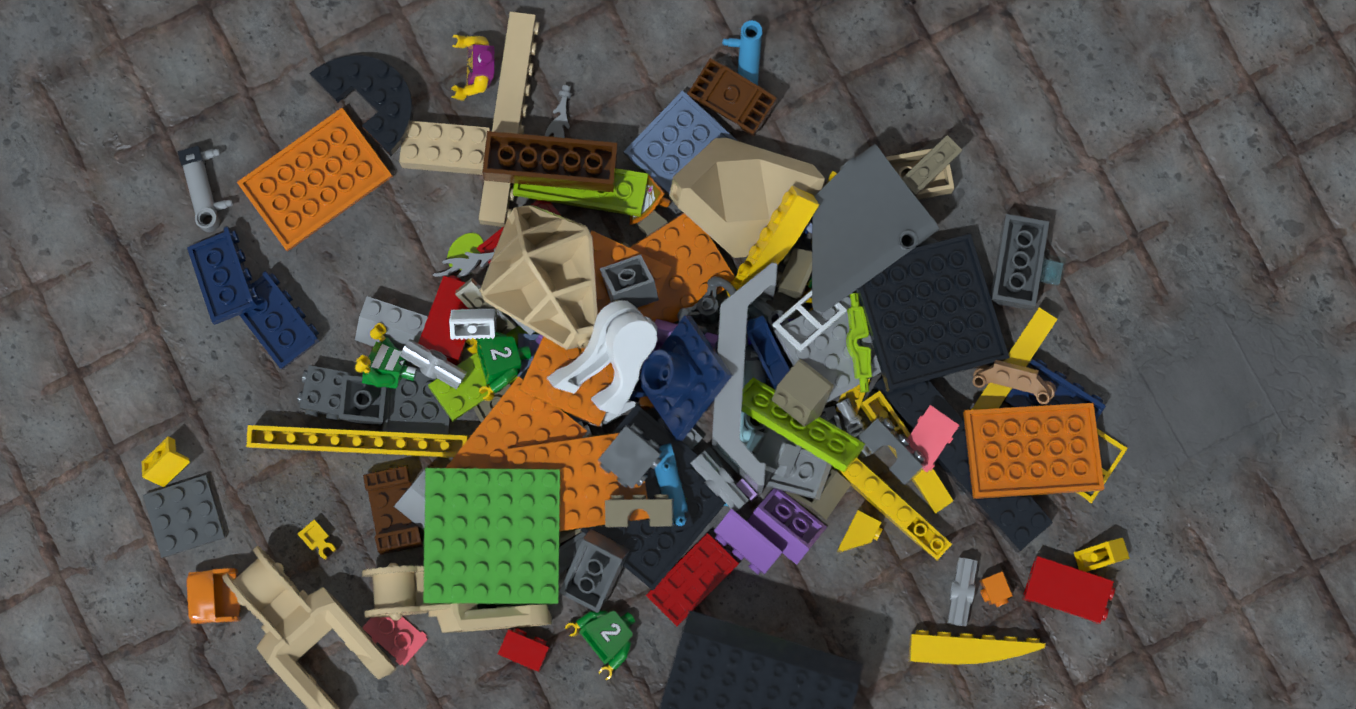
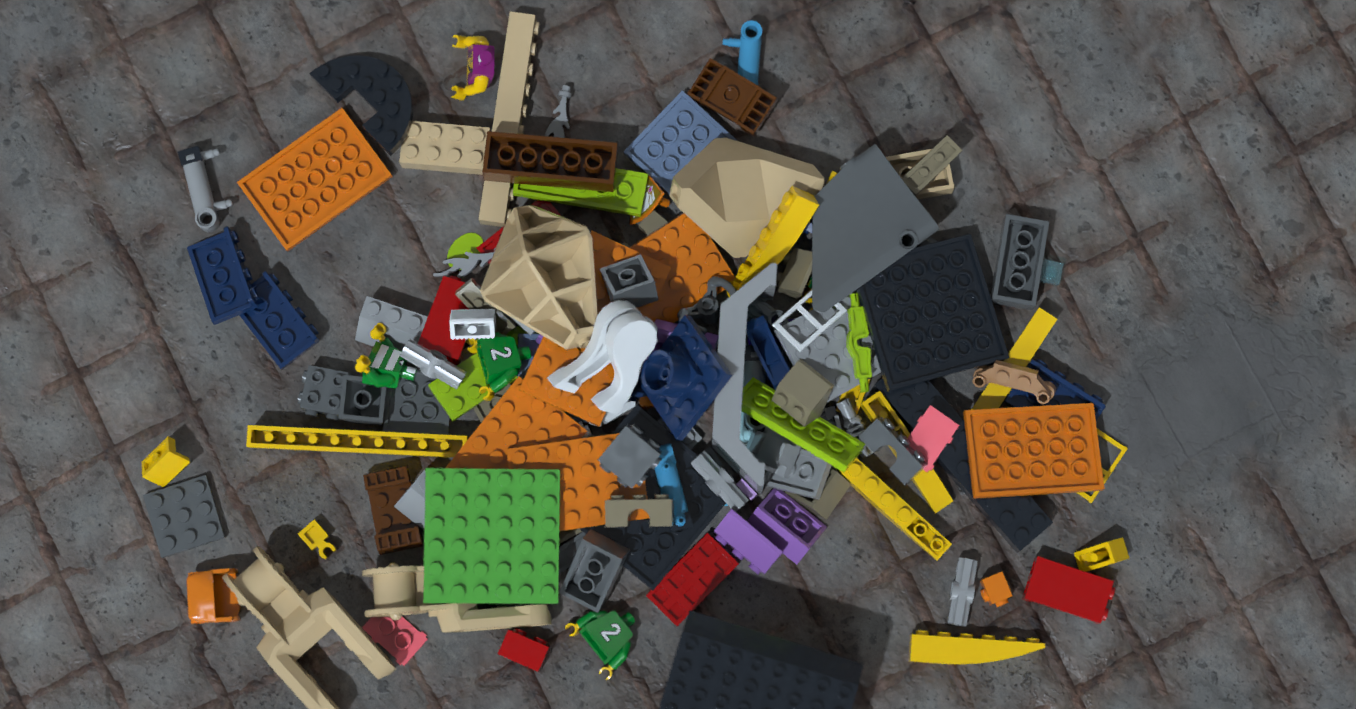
(860, 532): yellow slope -> none

